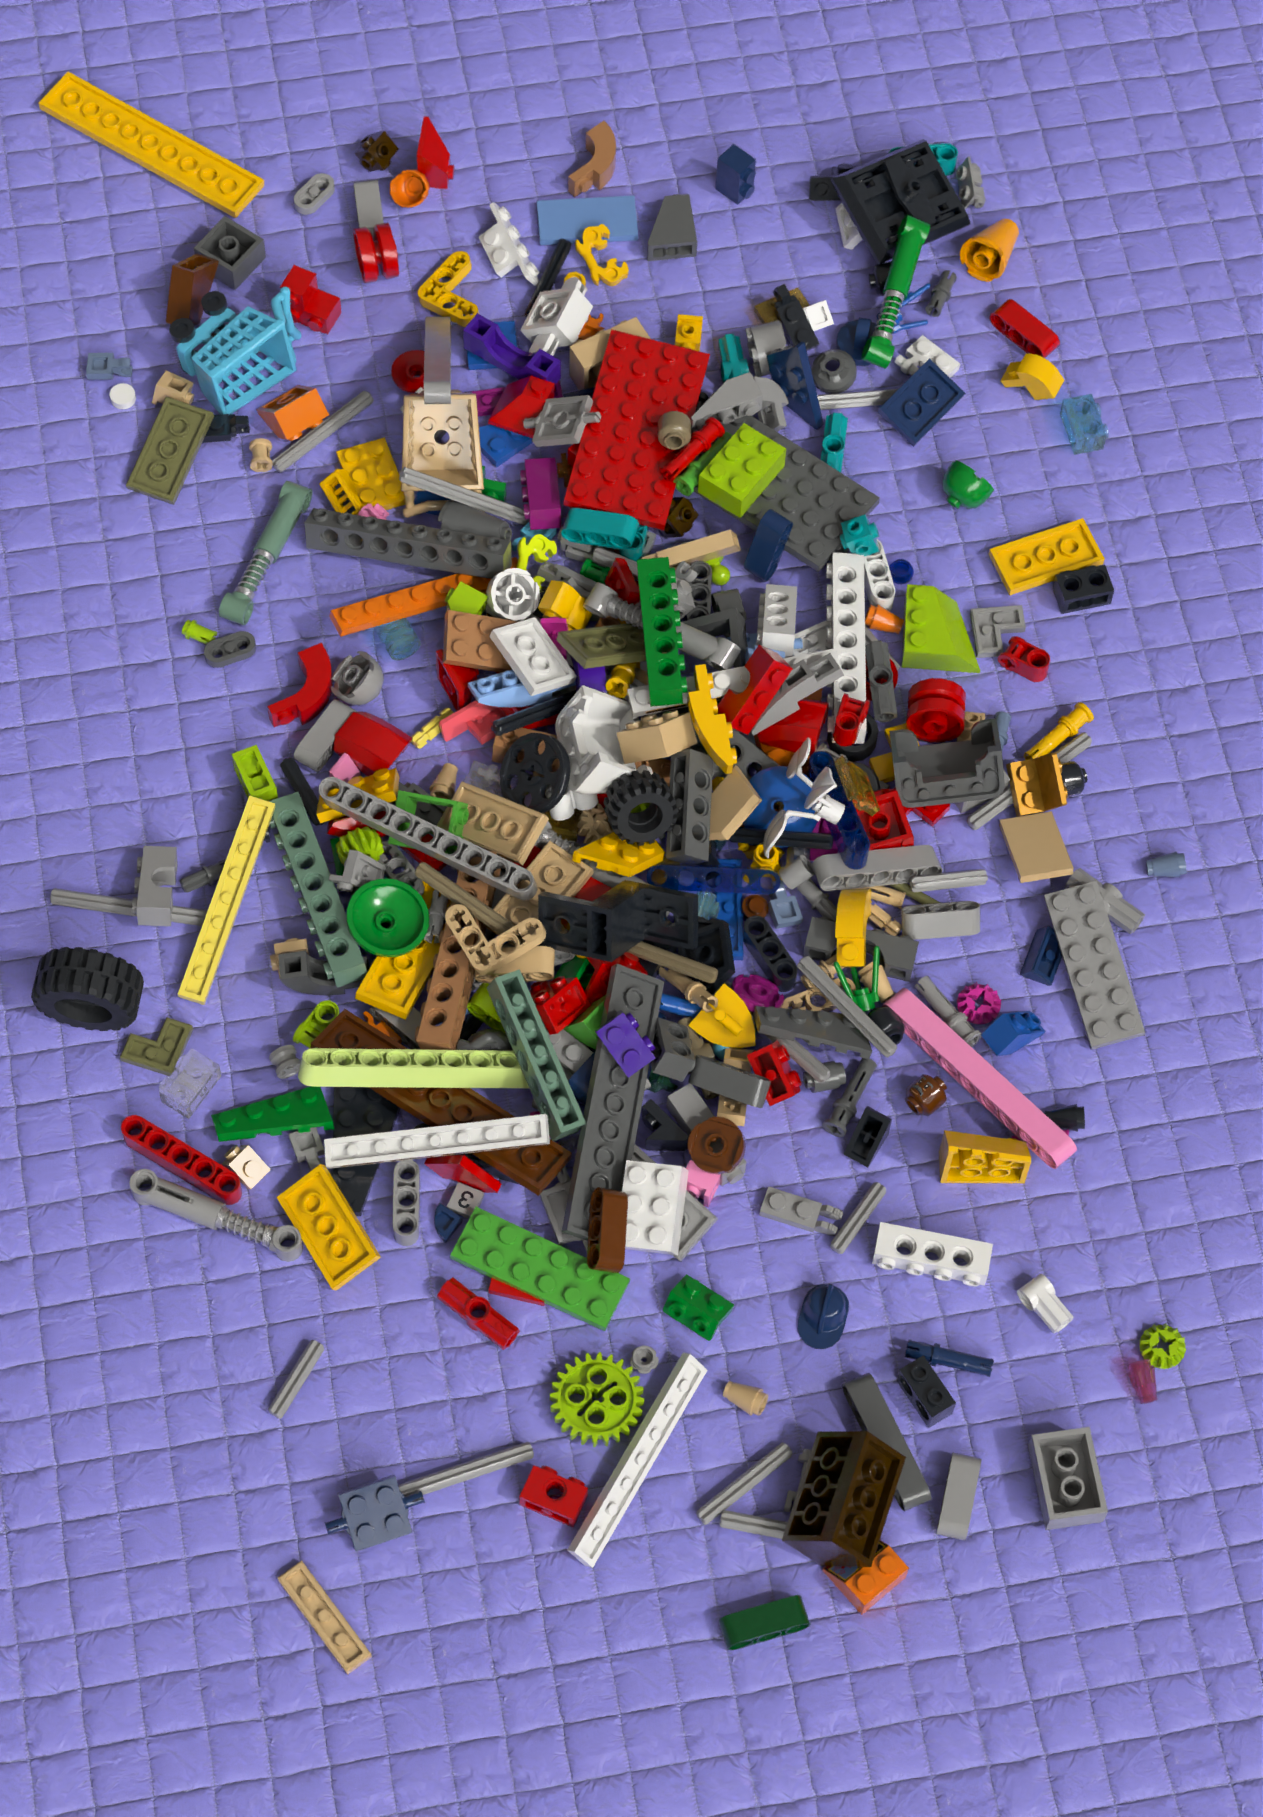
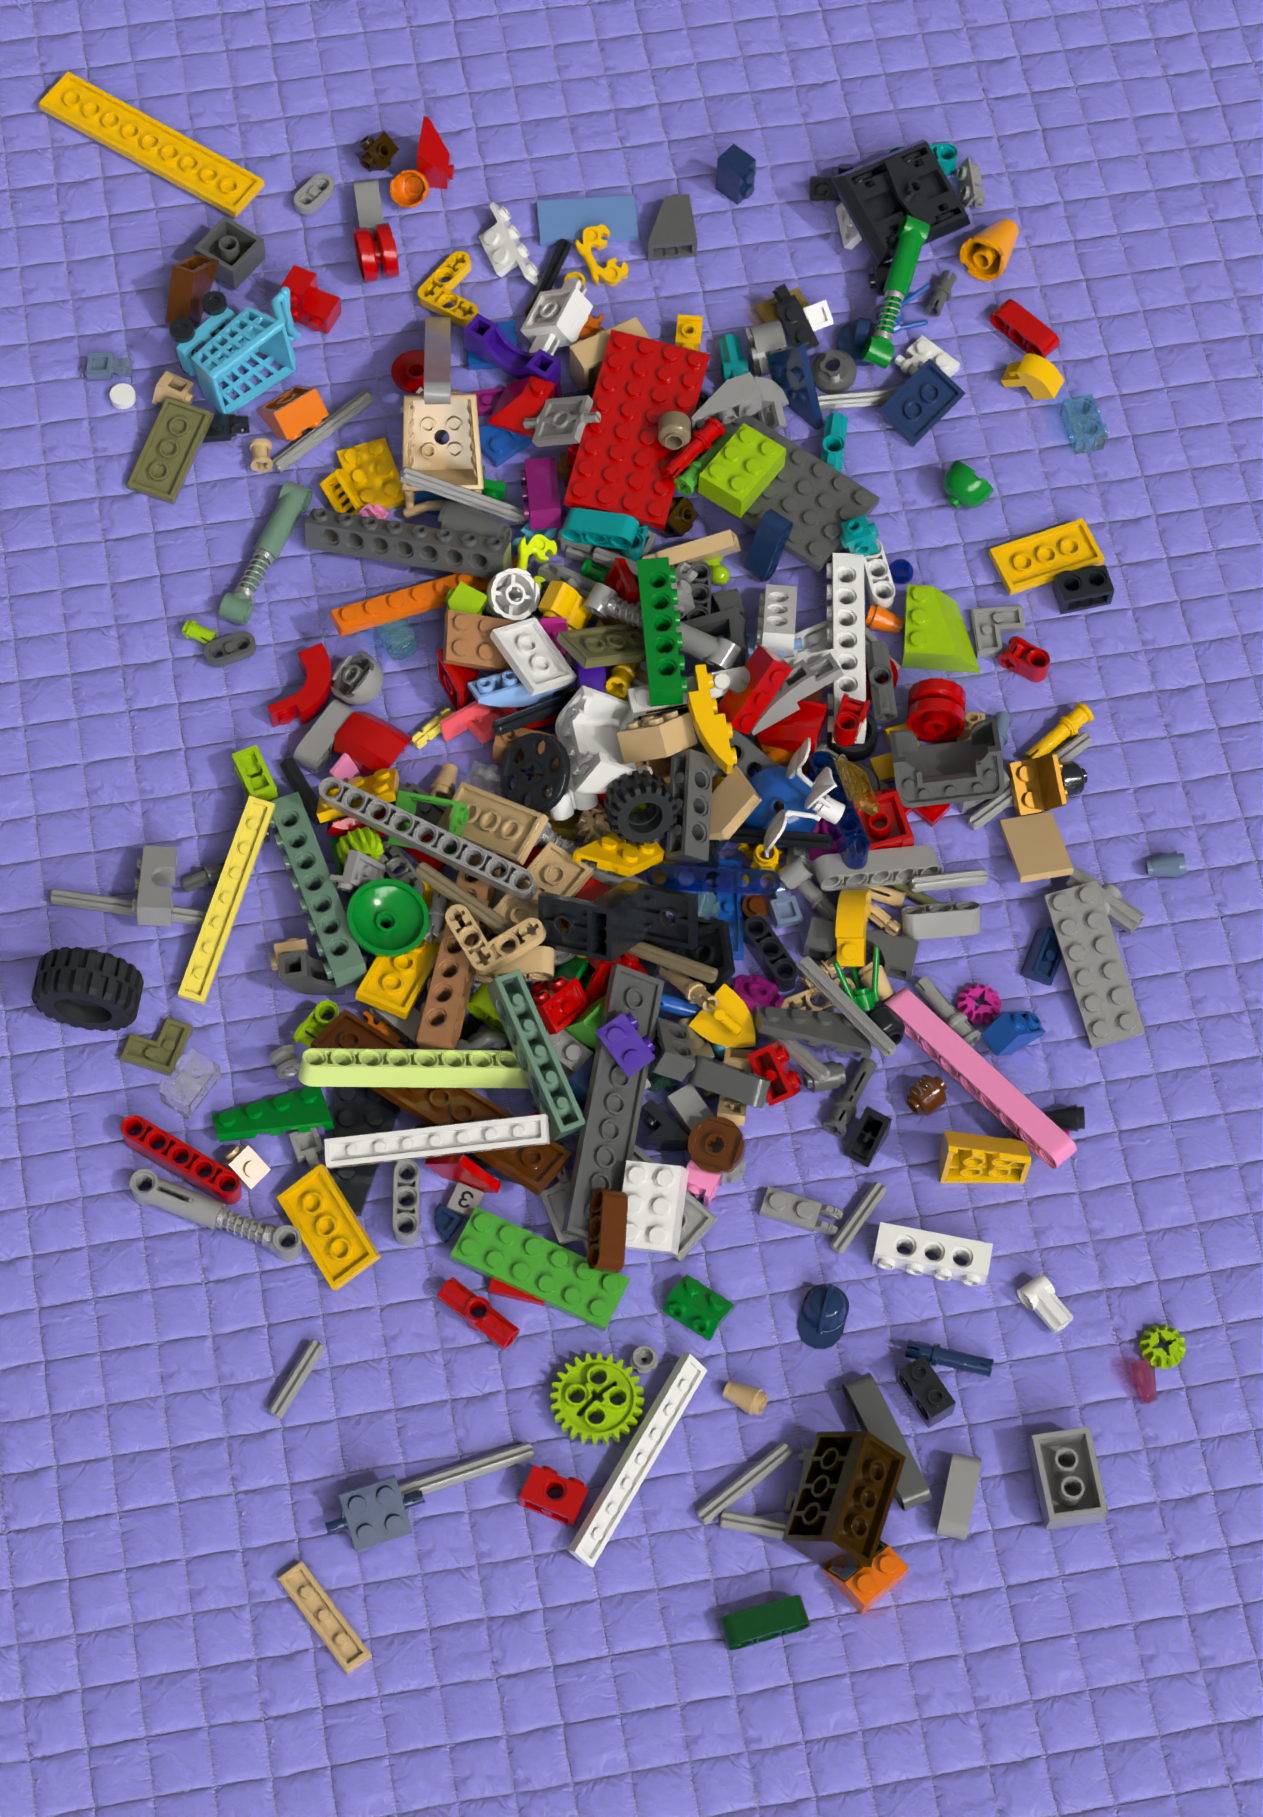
(600, 169): medium nougat arch -> none

